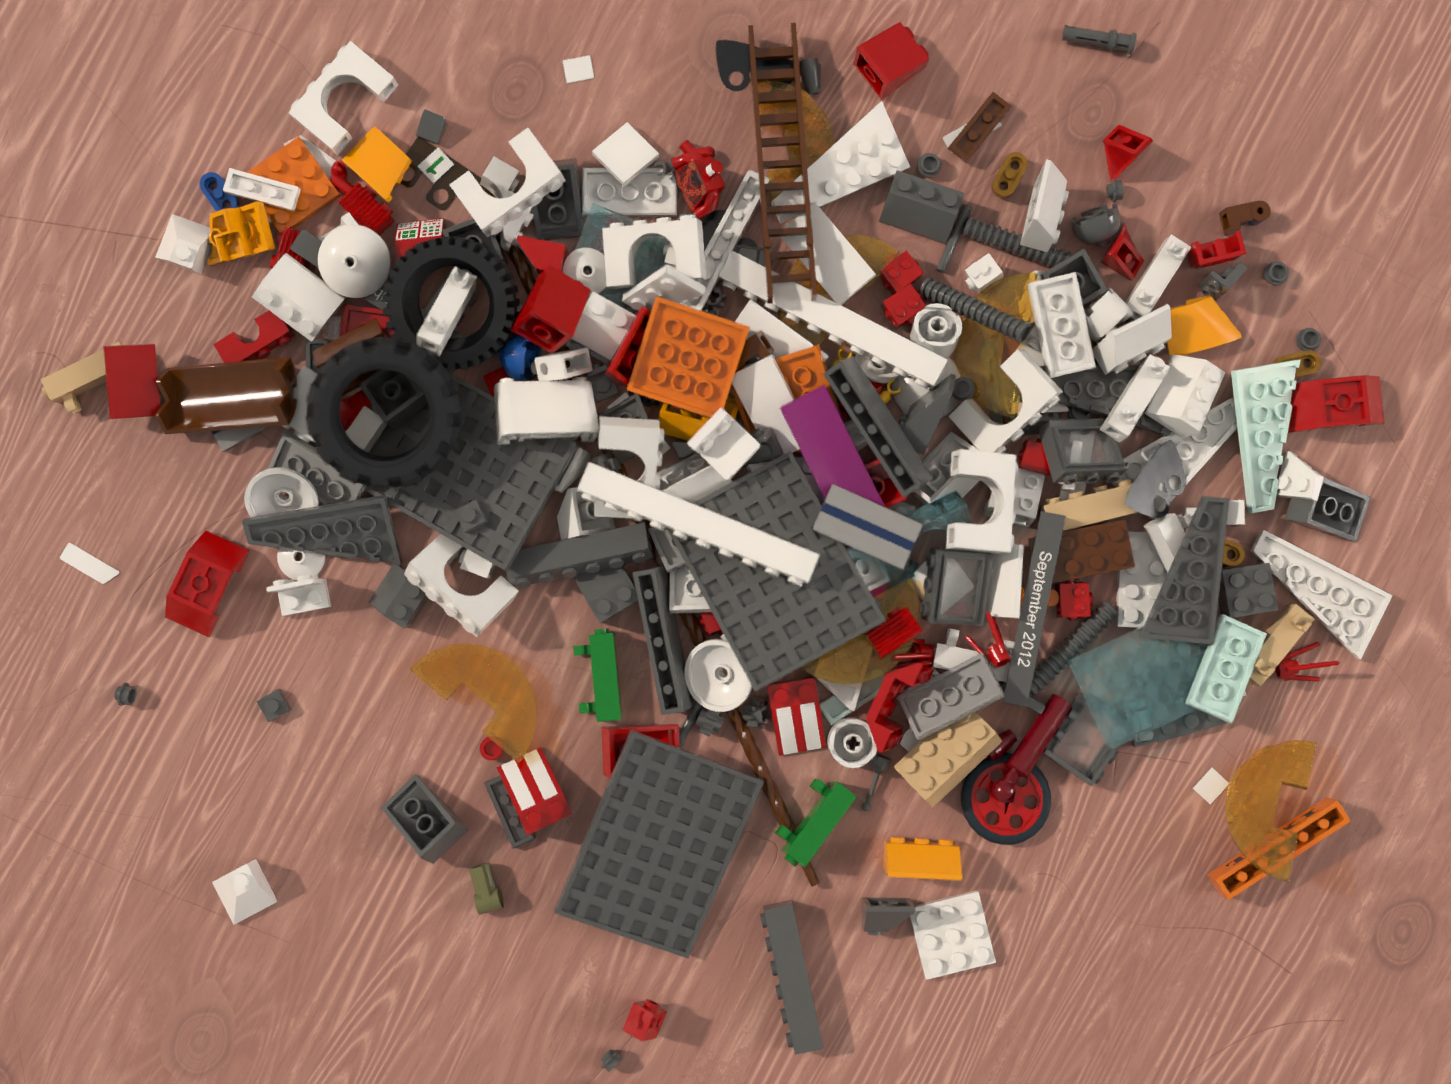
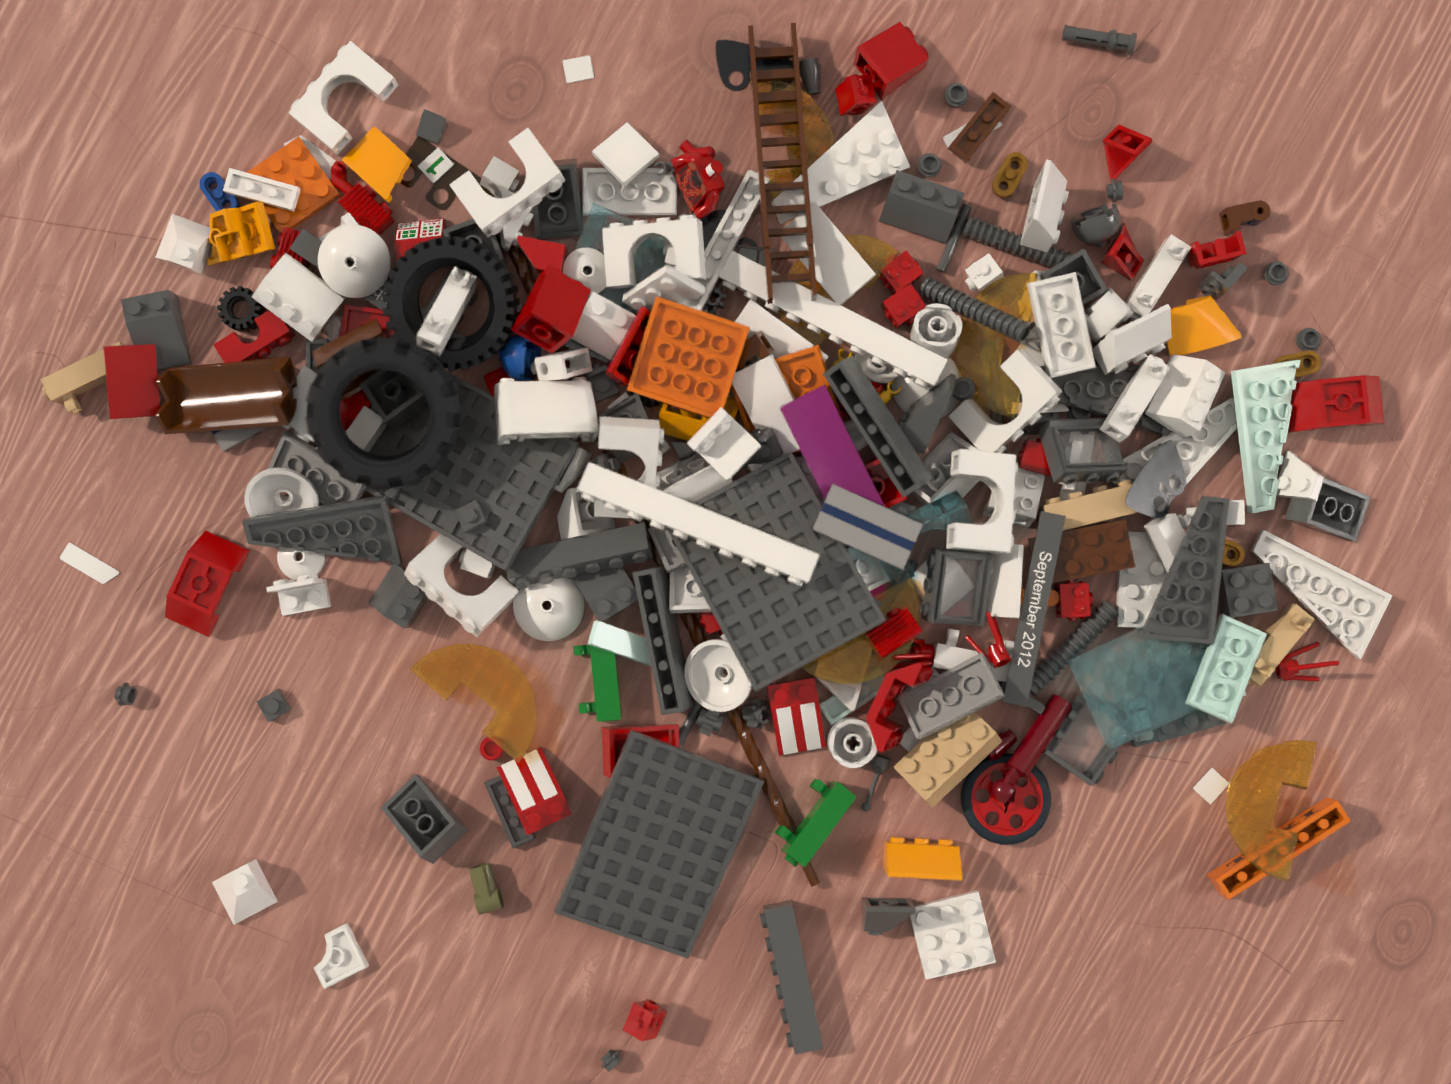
(158, 321): none -> dark grey slope
(227, 304): none -> black tyre
(341, 958): none -> white tile
(558, 621): none -> white dish
(619, 642): none -> light aqua tile
(855, 95): none -> red head
(956, 95): none -> dark grey plate

